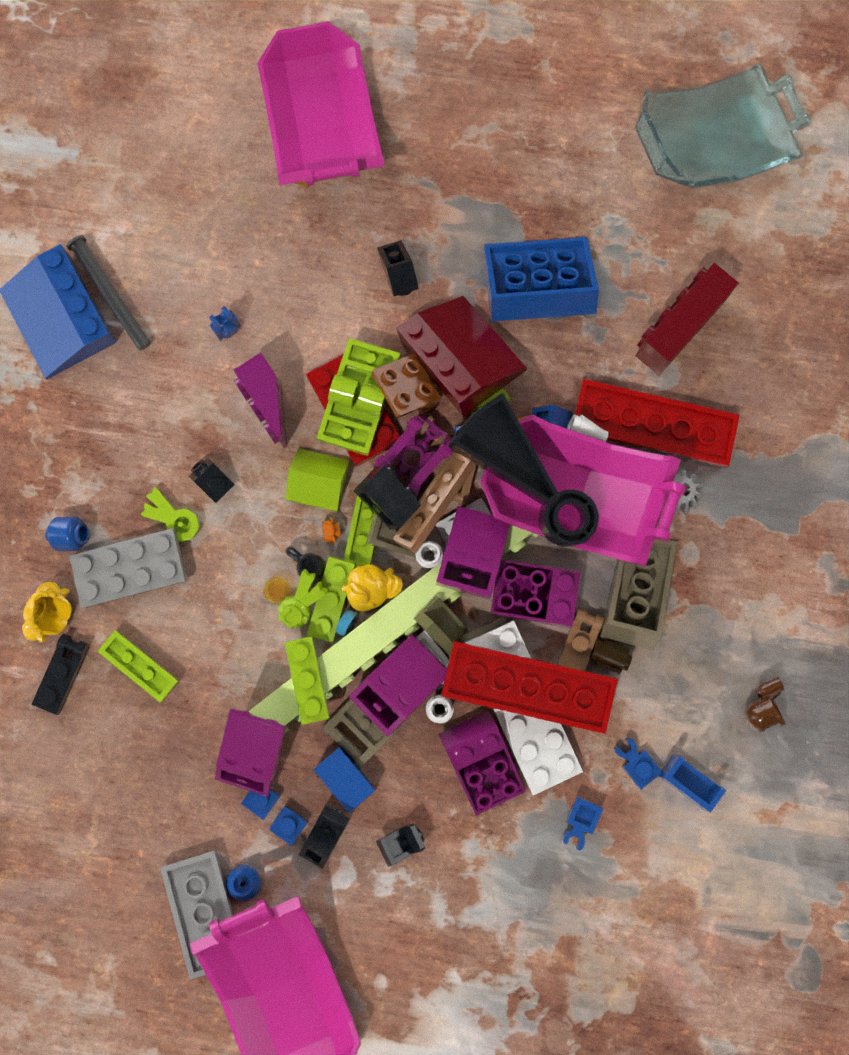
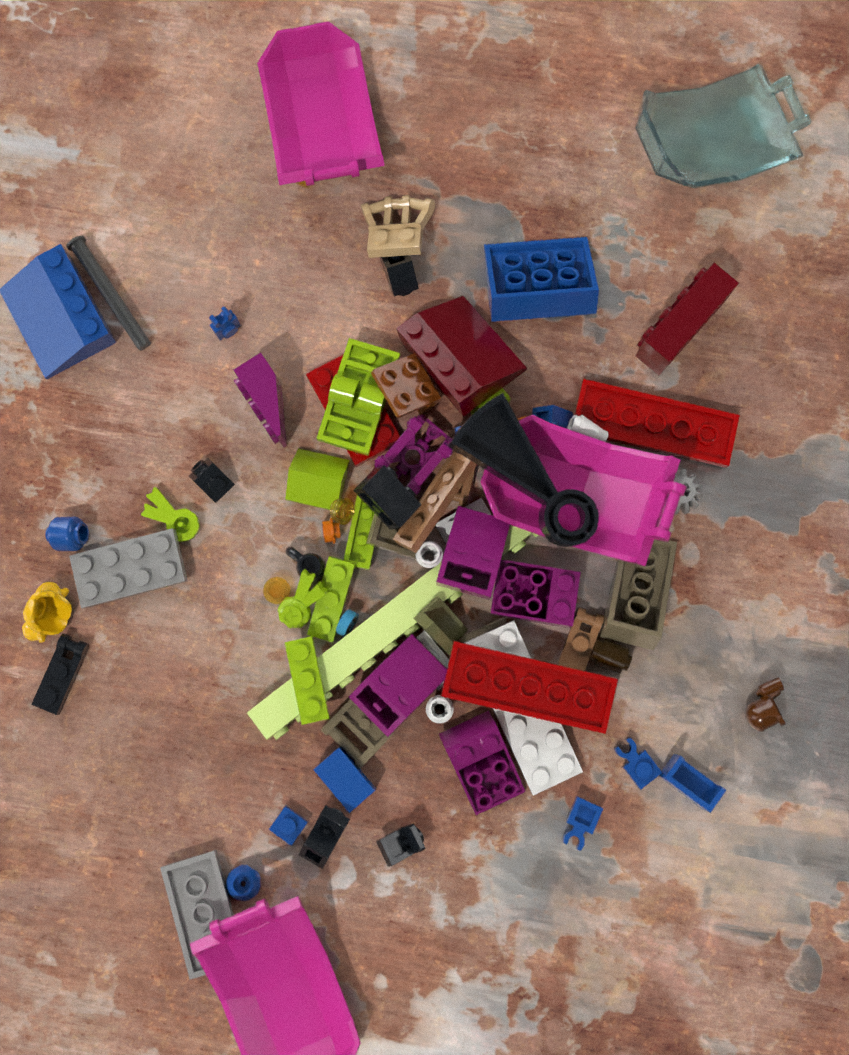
(138, 666): lime plate -> none
(250, 752): magenta slope -> none
(260, 804): blue plate -> none
(342, 511): none -> clear yellow plate
(371, 586): yellow hair -> none
(400, 238): none -> tan plate

